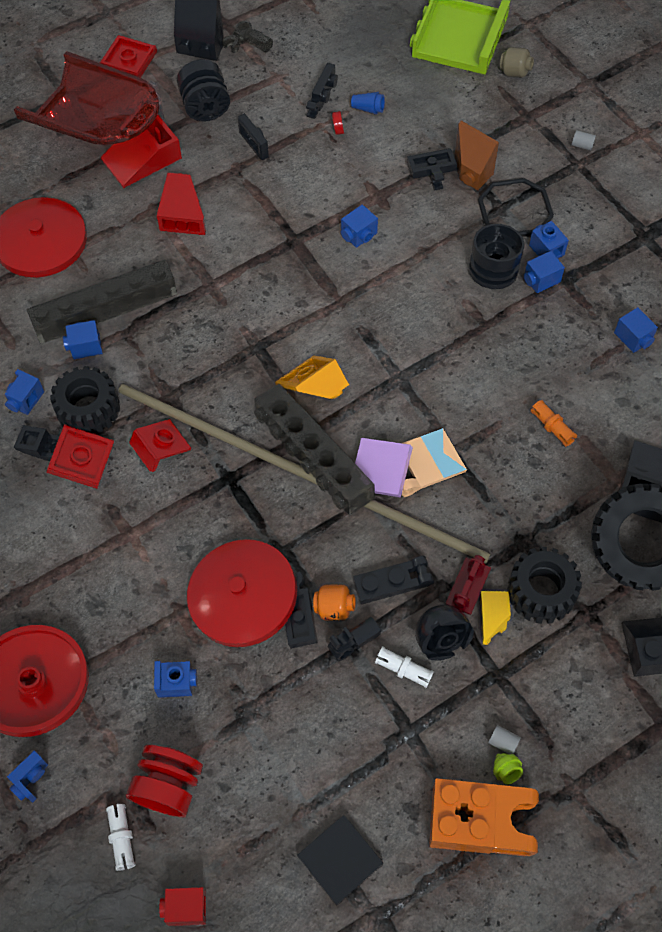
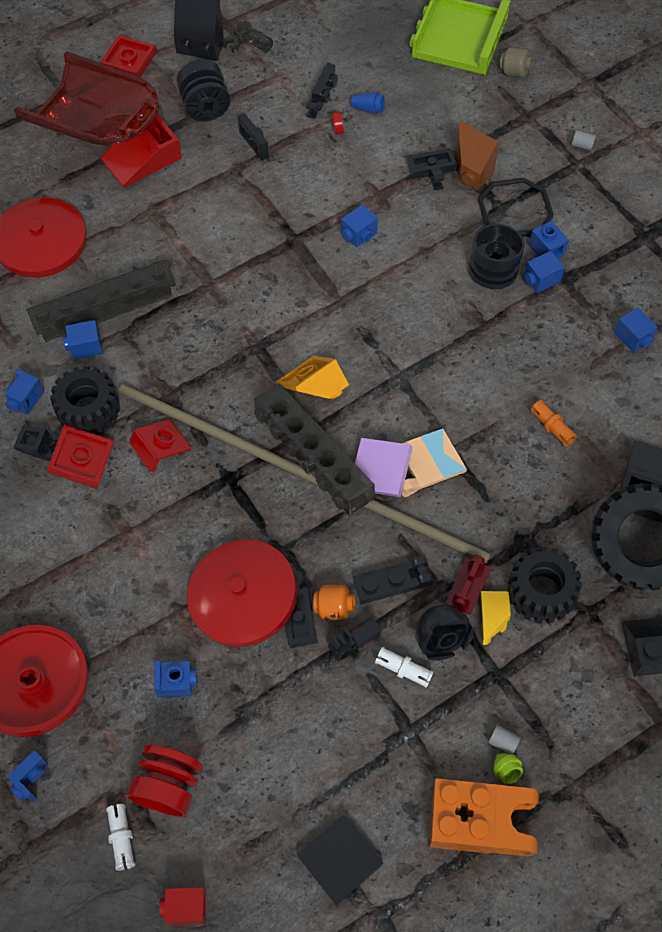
(180, 207): red slope -> none

